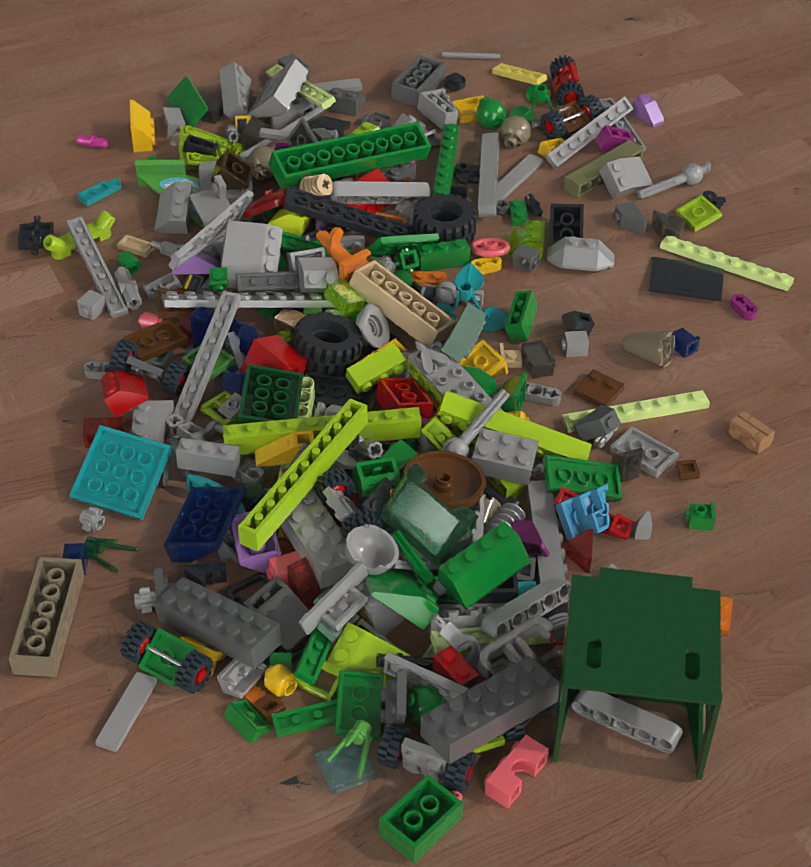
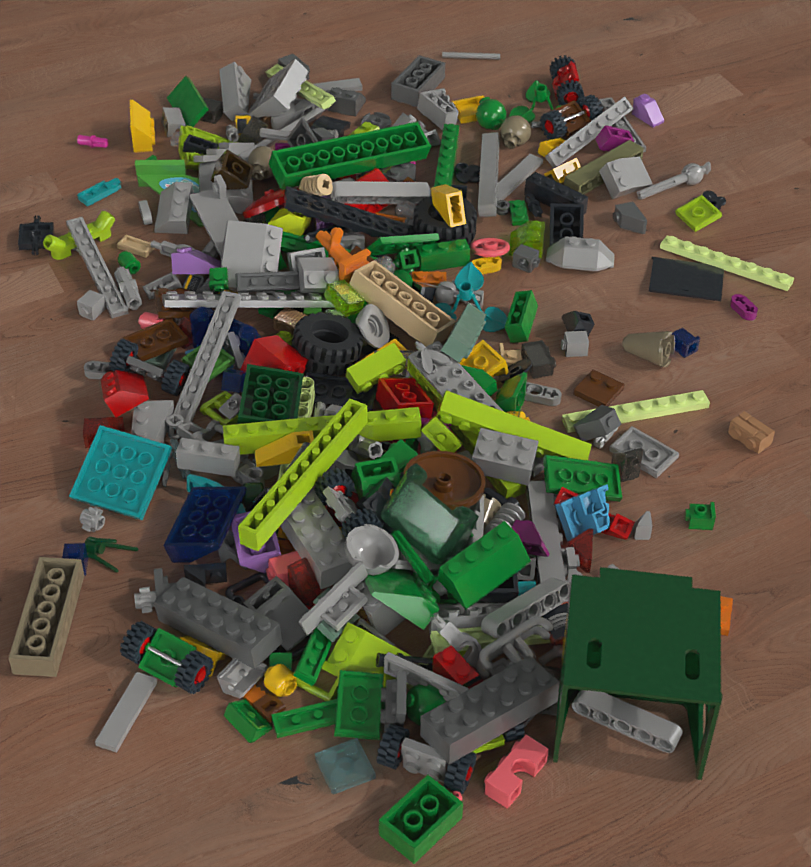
(145, 212): none -> light grey beam
(212, 232): light grey wing -> none
(214, 154): none -> light grey slope
(358, 734): bright green plant -> none
(449, 204): none -> yellow slope
(454, 81): black plate -> none
(460, 444): light grey piece -> none
(516, 369): none -> black dish
(519, 74): light yellow tile -> none
(551, 192): none -> black brick
(560, 172): none -> panel
(572, 562): none -> light grey plate
(667, 225): clear smoke slope -> none
(687, 469): reddish brown plate -> none

